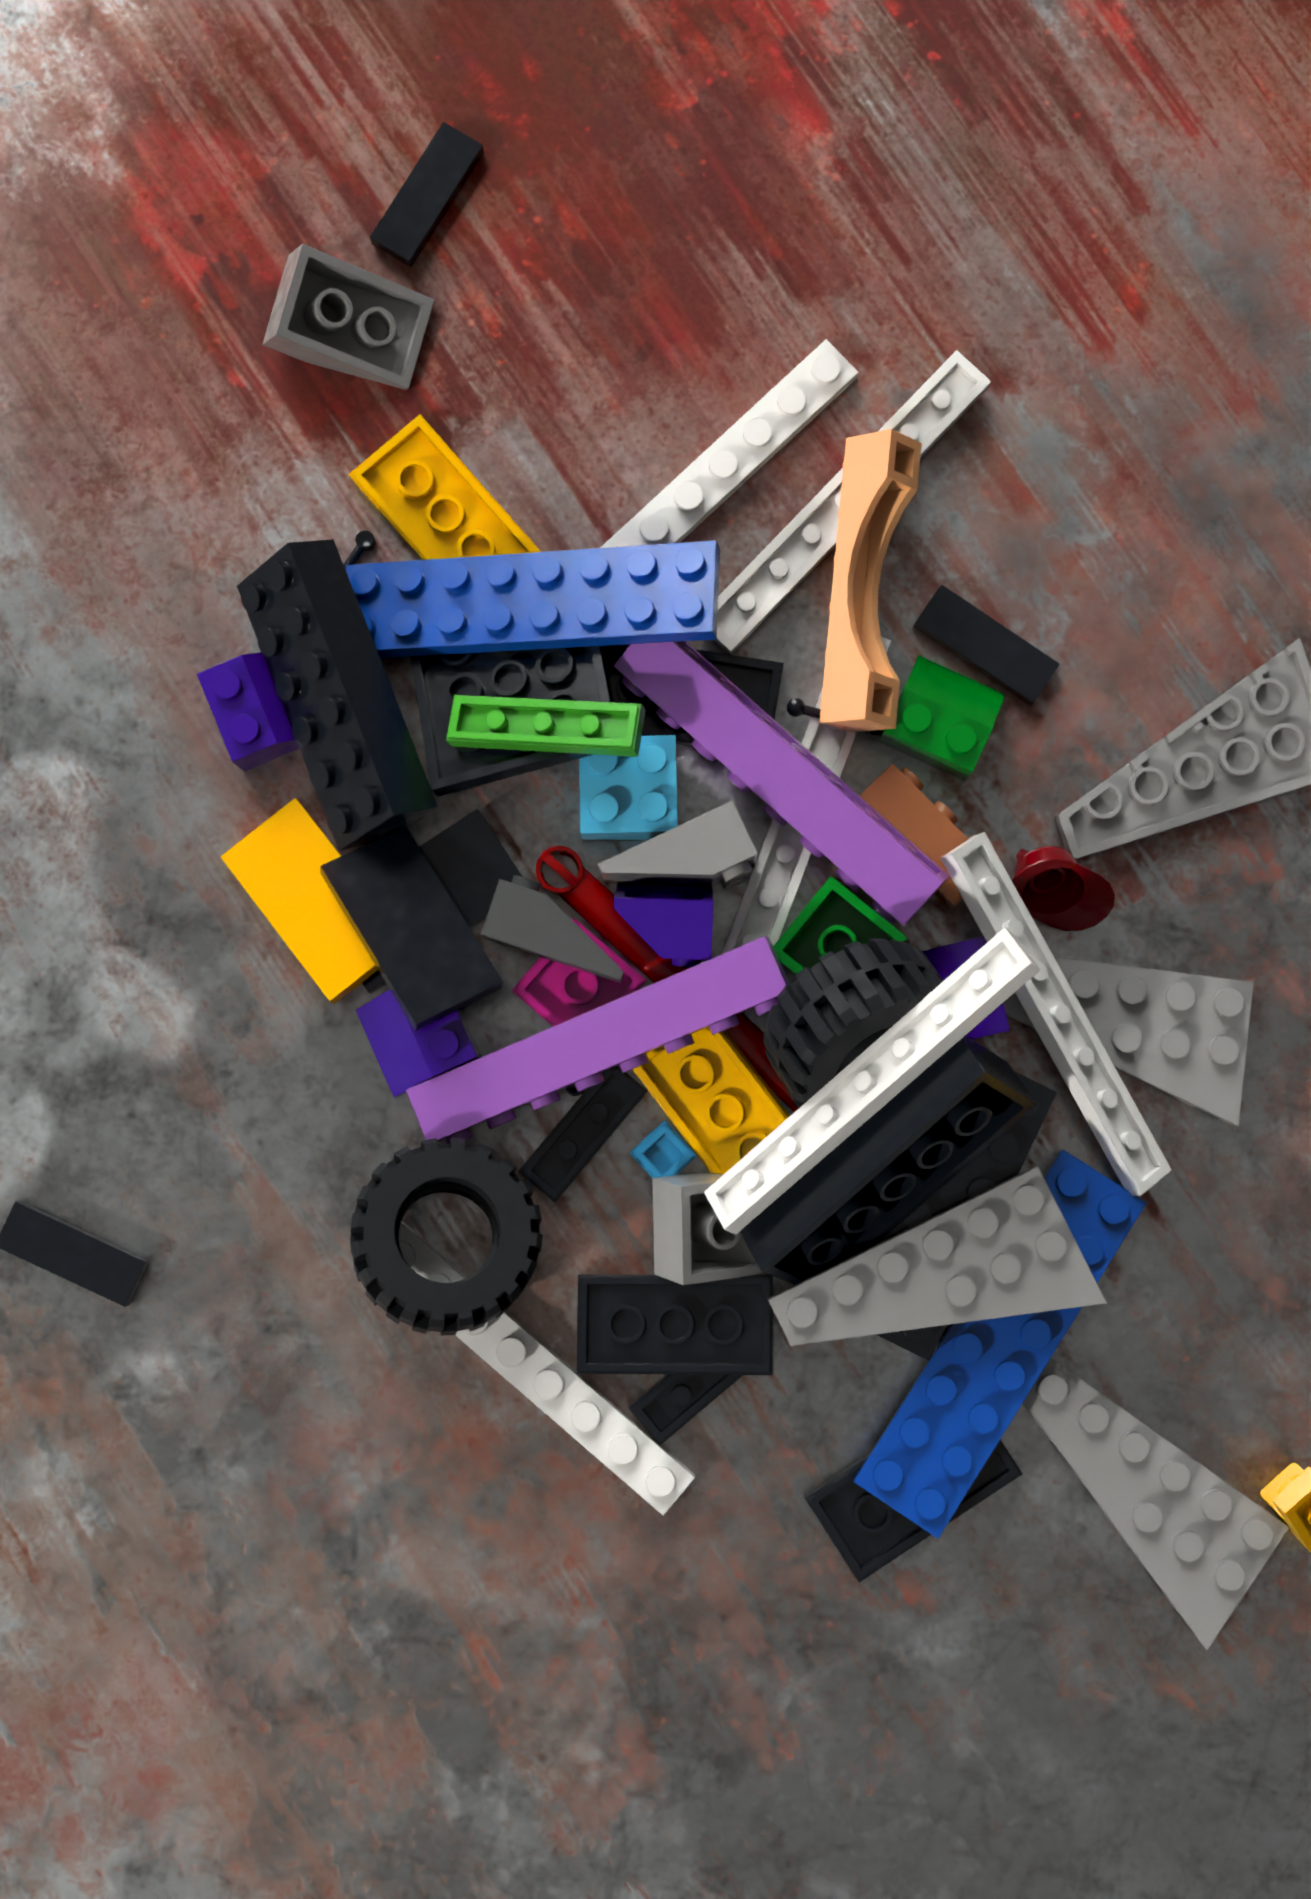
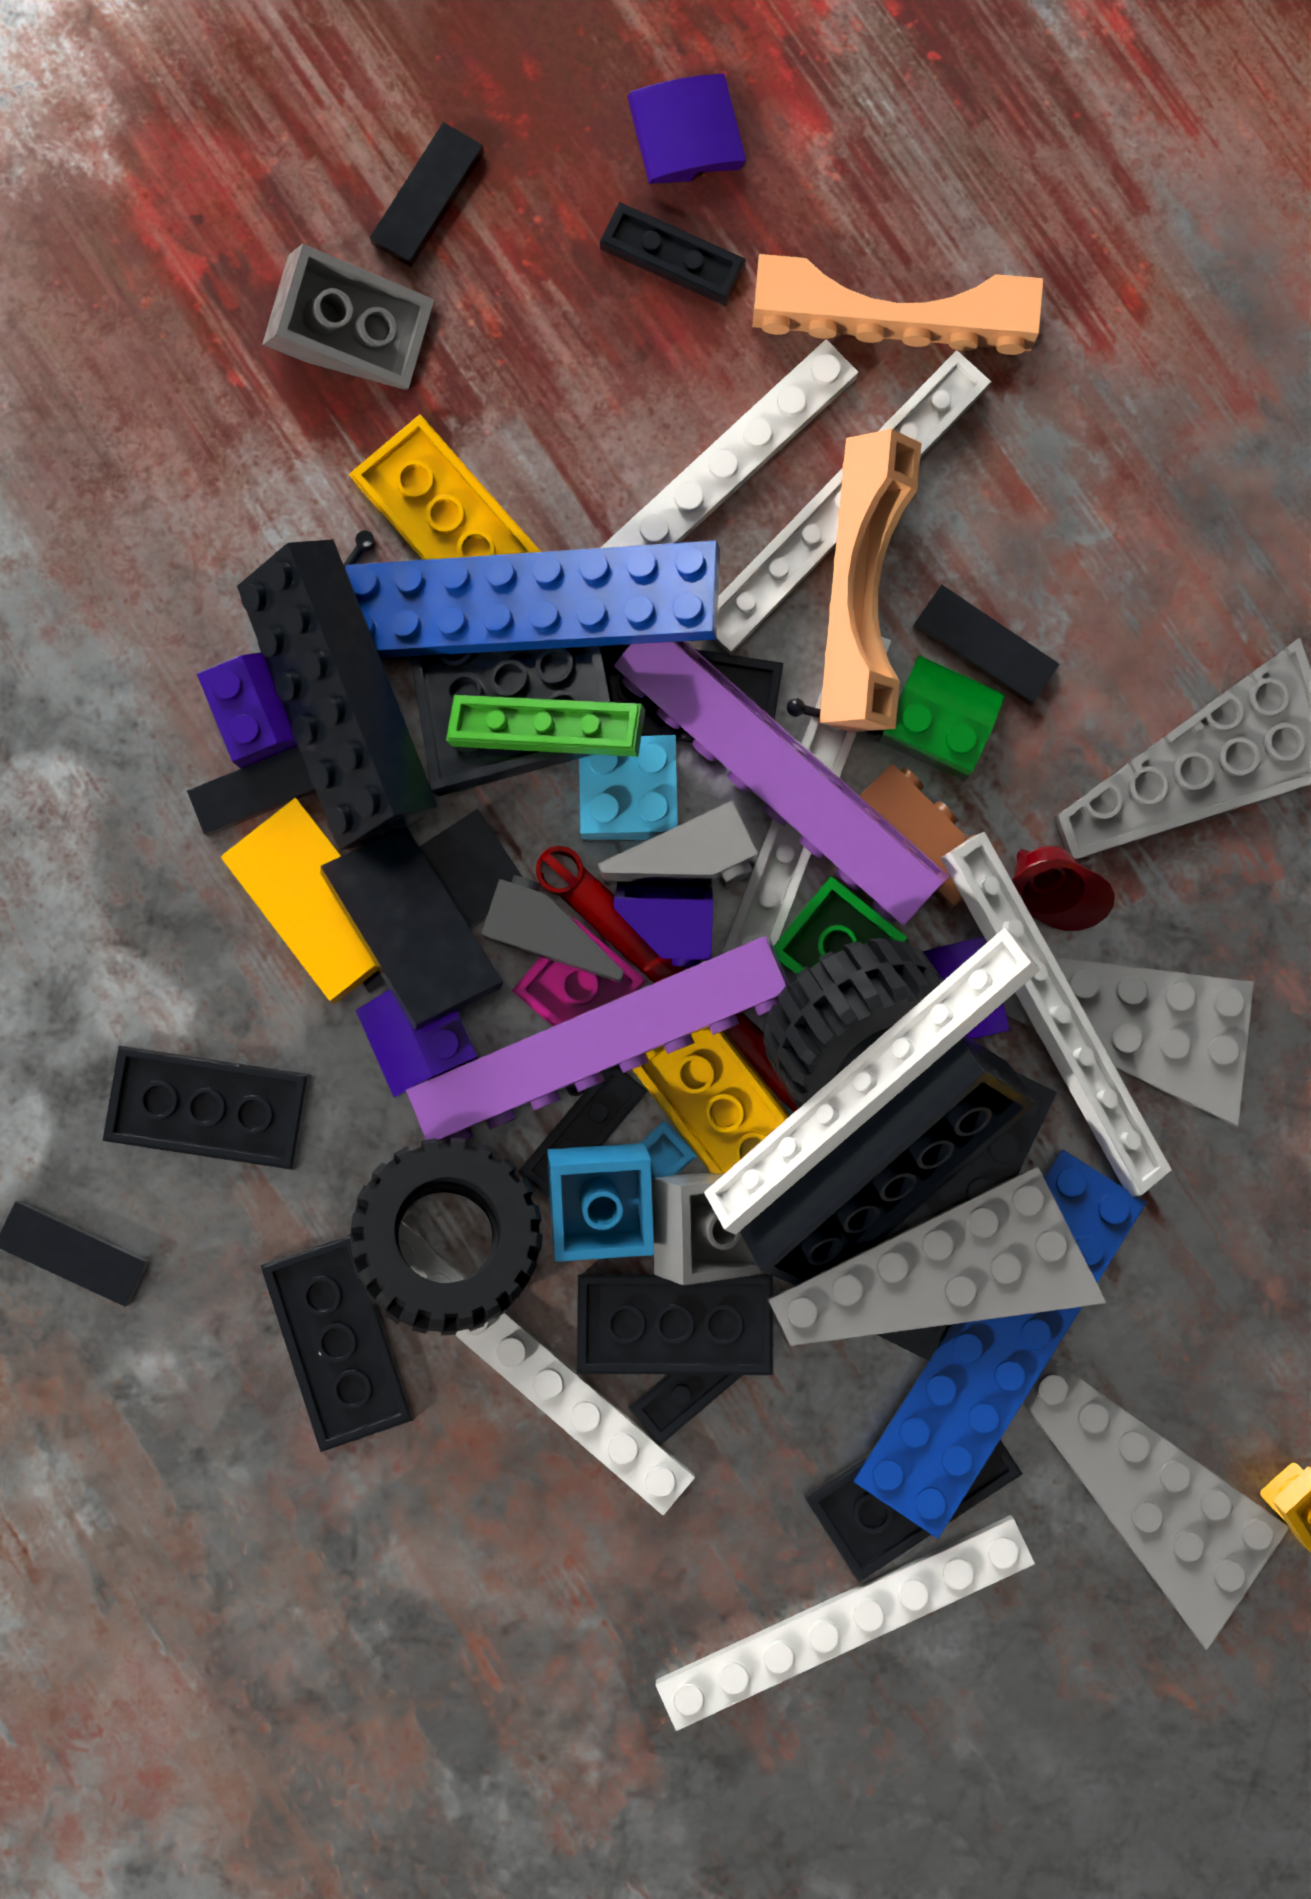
(206, 1107): none -> black tile
(251, 791): none -> black tile
(337, 1345): none -> black tile
(600, 1202): none -> dark azure brick
(672, 254): none -> black tile
(686, 128): none -> dark purple slope
(801, 298): none -> light nougat arch
(844, 1622): none -> white plate

